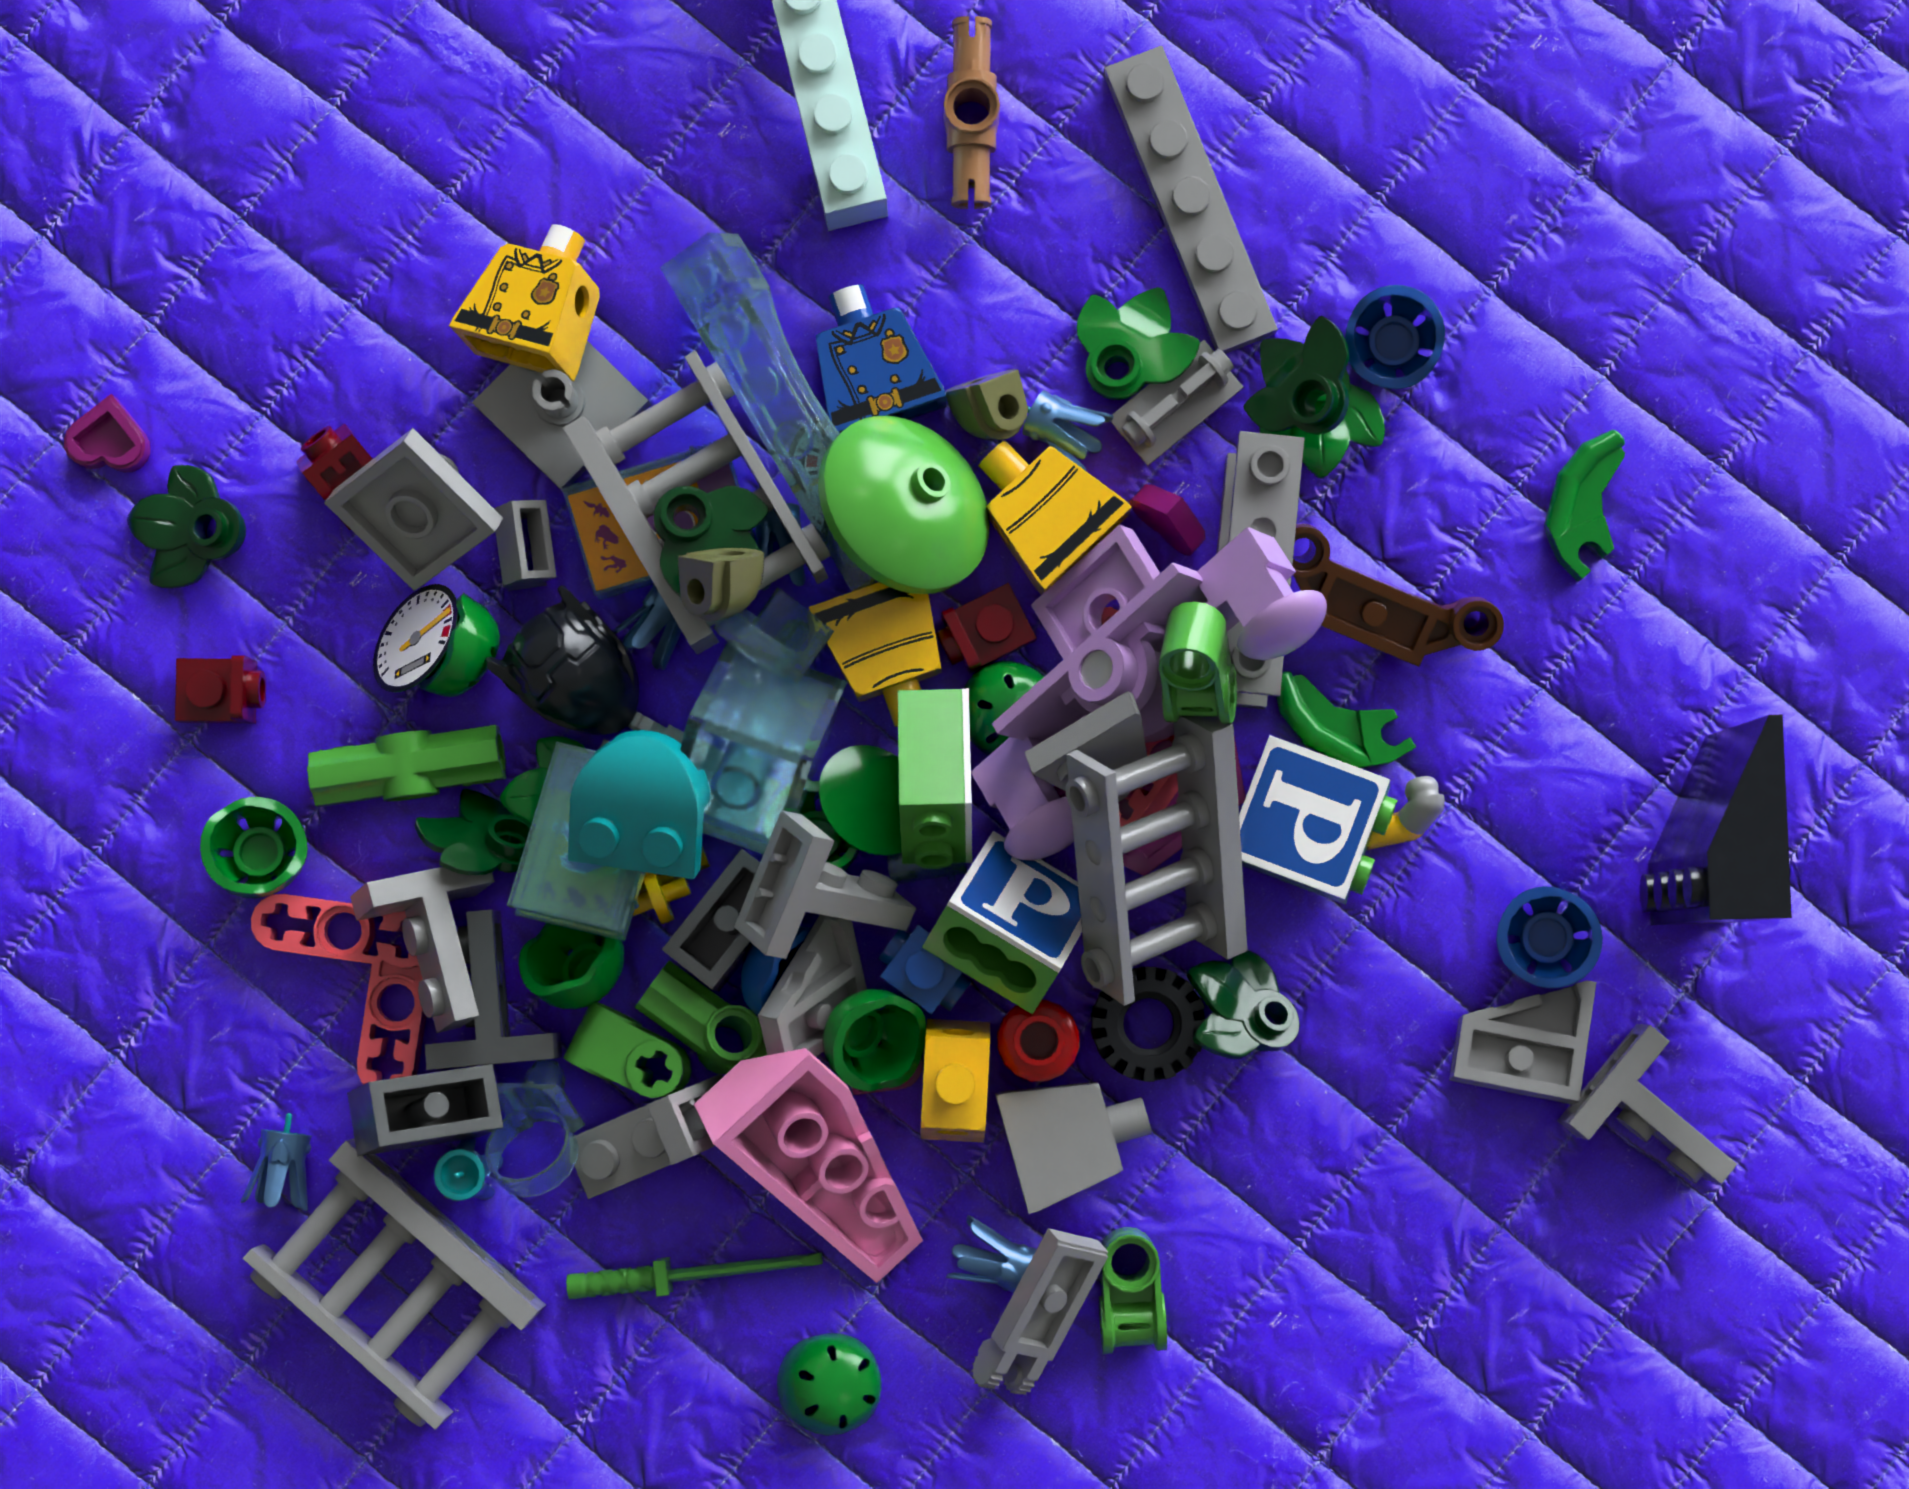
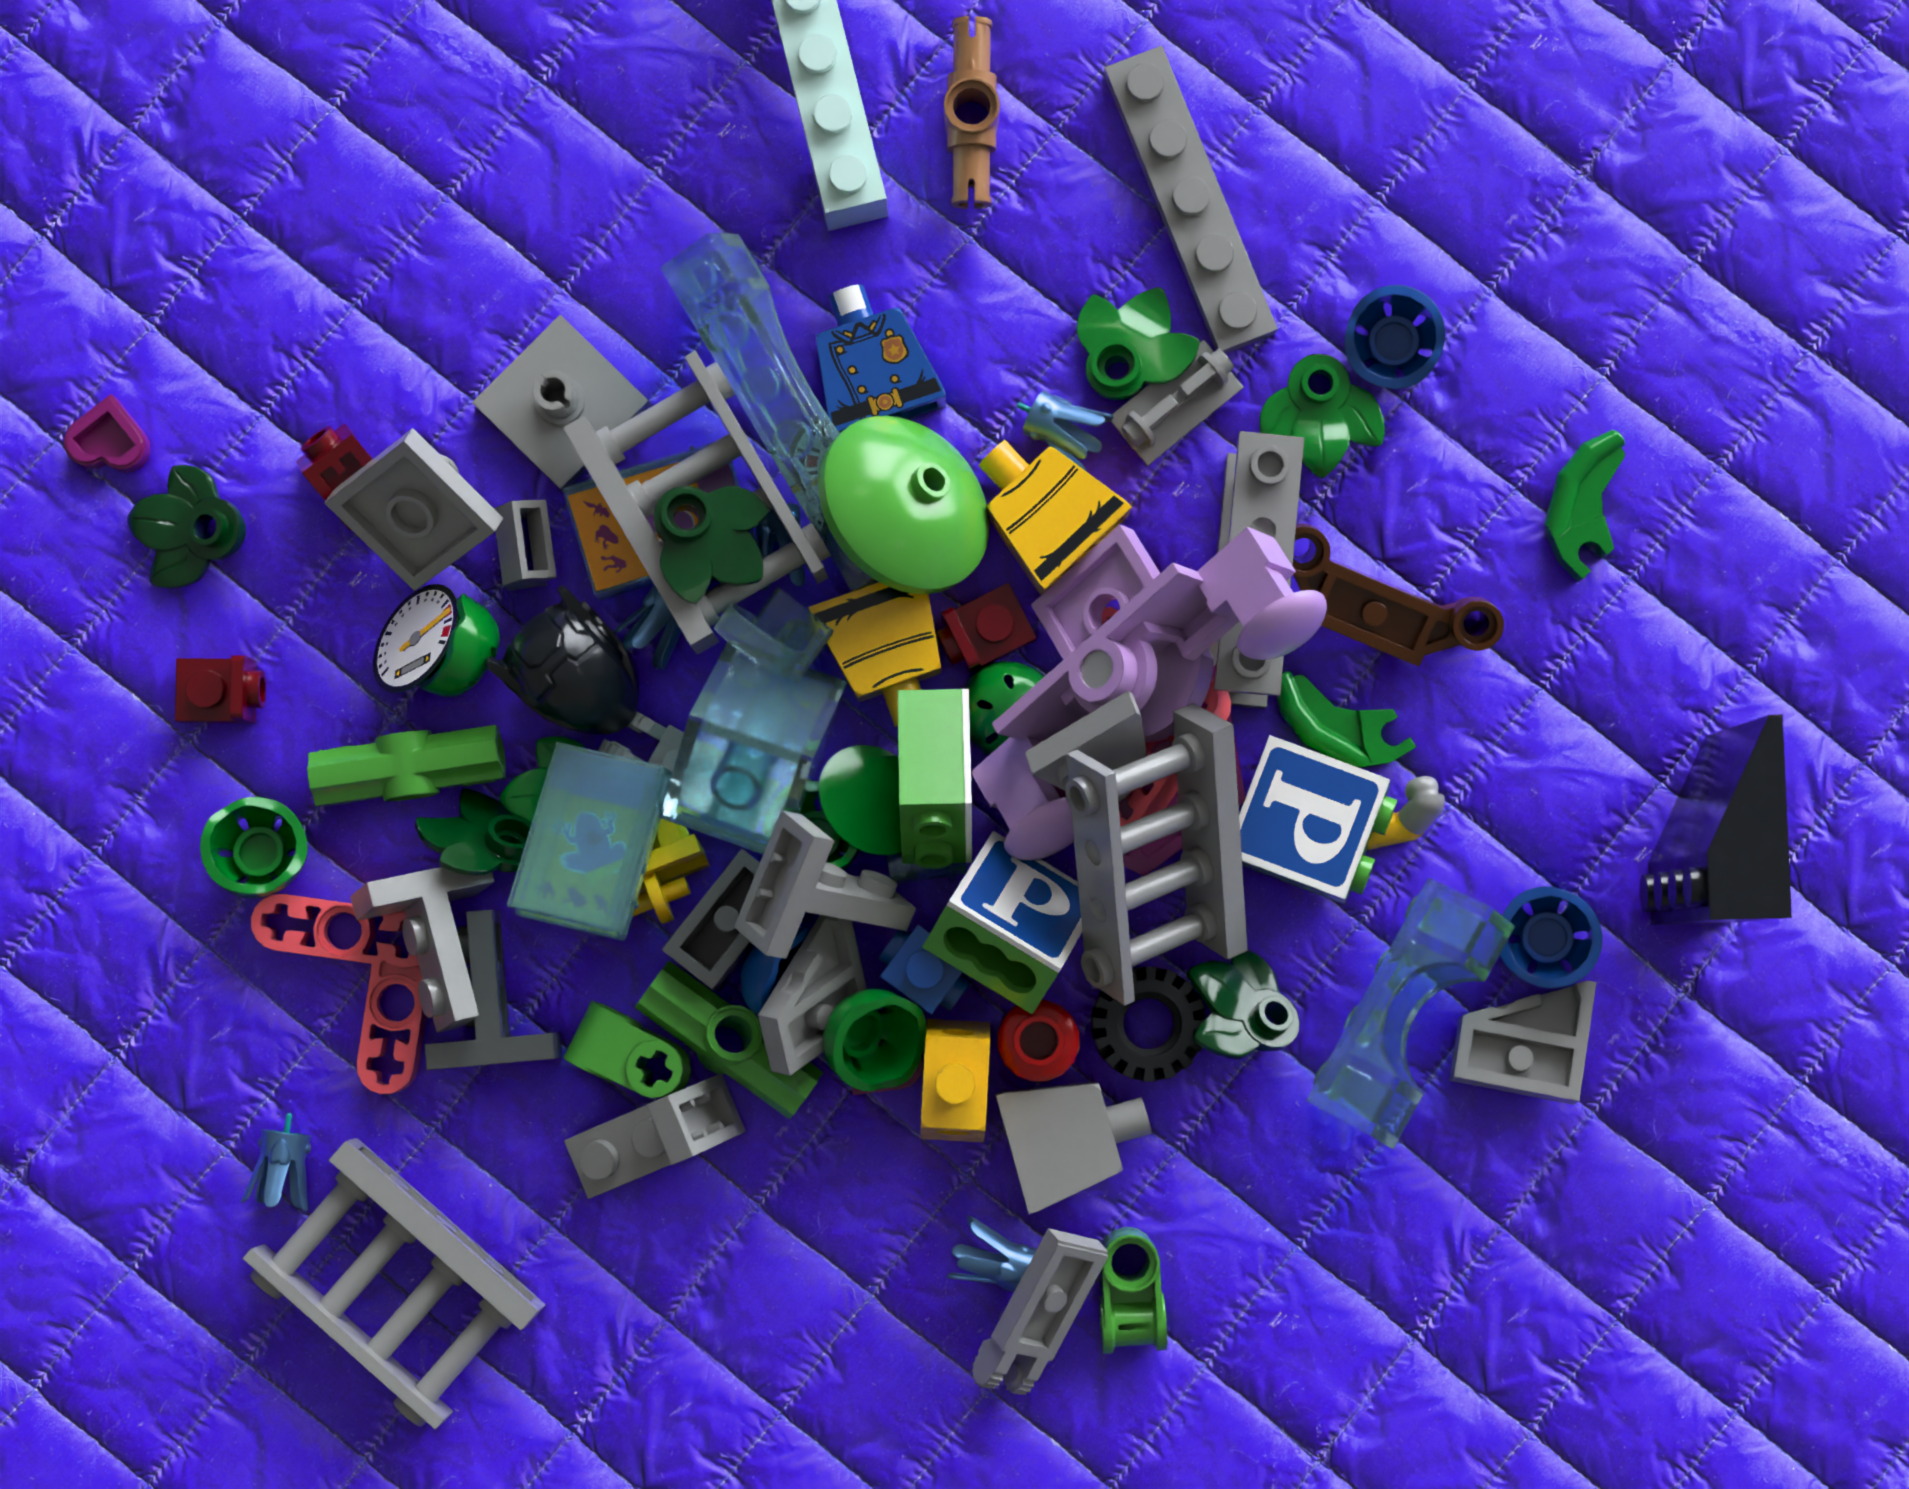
(425, 1109): brick -> none
(463, 1172): teal piece -> none
(532, 306): yellow torso -> none
(535, 1100): clear light blue piece -> none
(572, 979): green helmet -> none
(639, 807): teal slope -> none
(662, 1276): bright green sword -> none
(720, 581): olive piece -> none
(811, 1149): bright pink wedge -> none
(834, 1385): green helmet -> none
(990, 405): olive piece -> none
(1169, 517): magenta tile -> none
(1197, 665): bright green piece -> none
(1297, 377): dark green plate -> none
(1440, 944): none -> clear light blue arch
(1642, 1111): light grey bracket -> none

